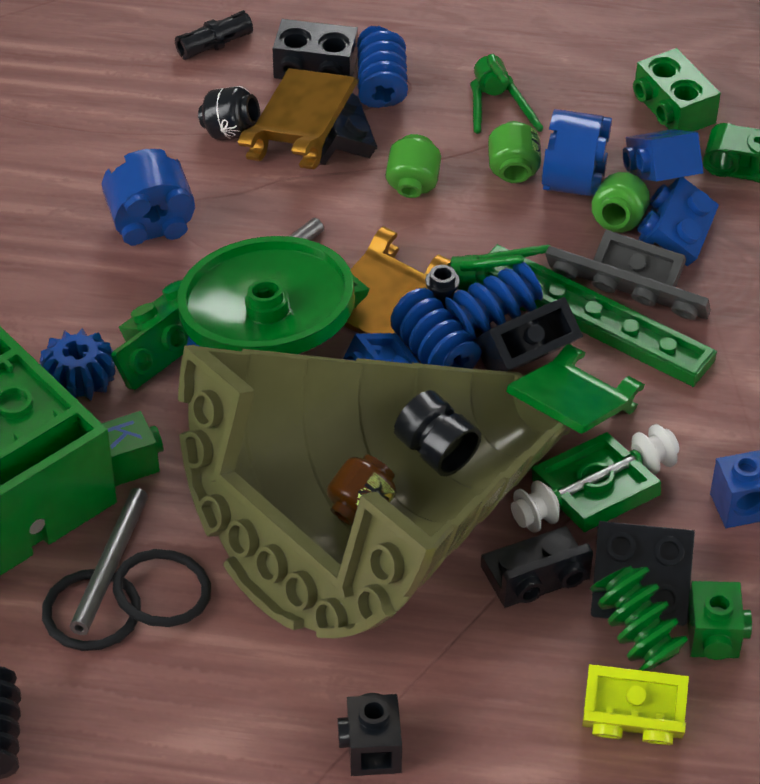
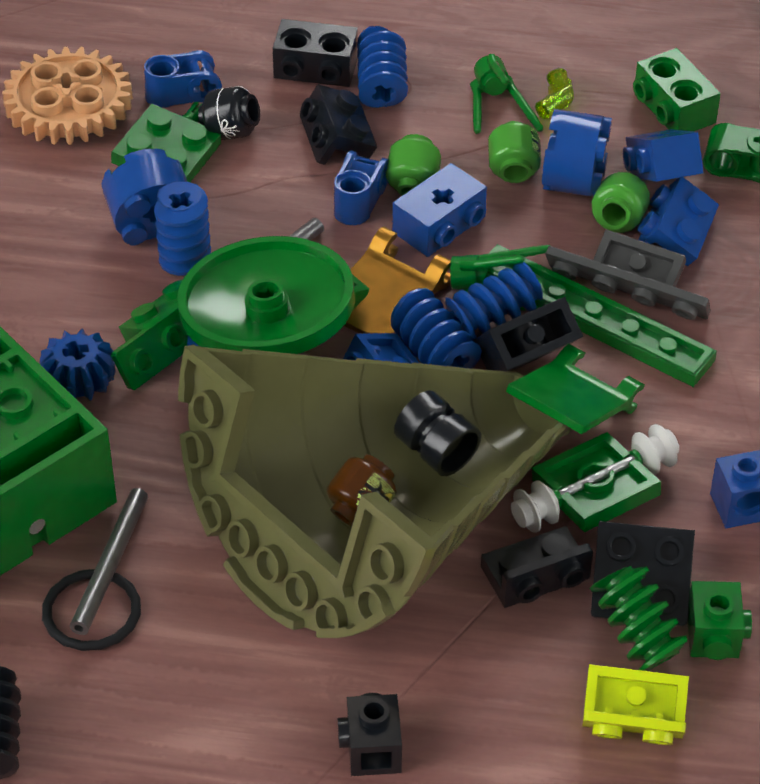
(67, 95): none -> light nougat gear
(133, 447): green brick -> none
(157, 620): black piece -> none
(175, 134): none -> green plate
(177, 78): none -> blue piece
(182, 226): none -> blue piece
(213, 34): black pin -> none
(300, 114): pearl gold flag -> none
(358, 188): none -> blue piece
(439, 209): none -> blue brick
(442, 282): black pin -> none
(560, 93): none -> clear neon green arm

